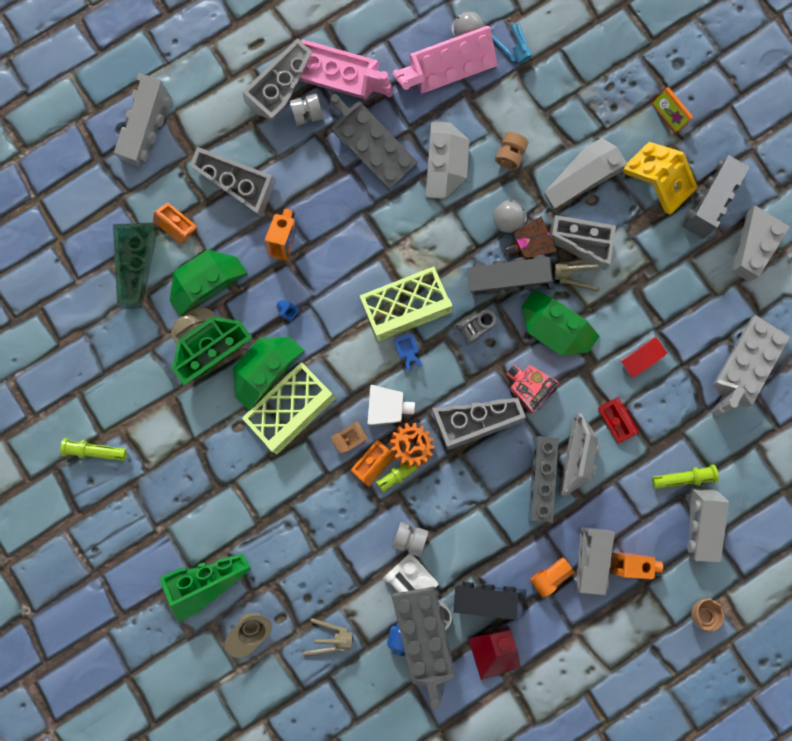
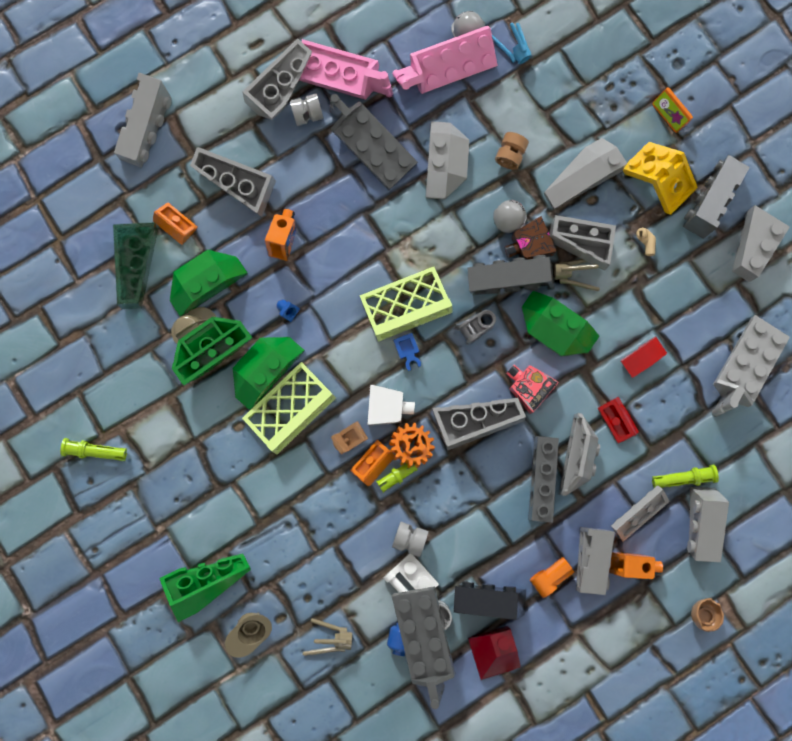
(640, 513): none -> light grey plate
(648, 240): none -> tan arm

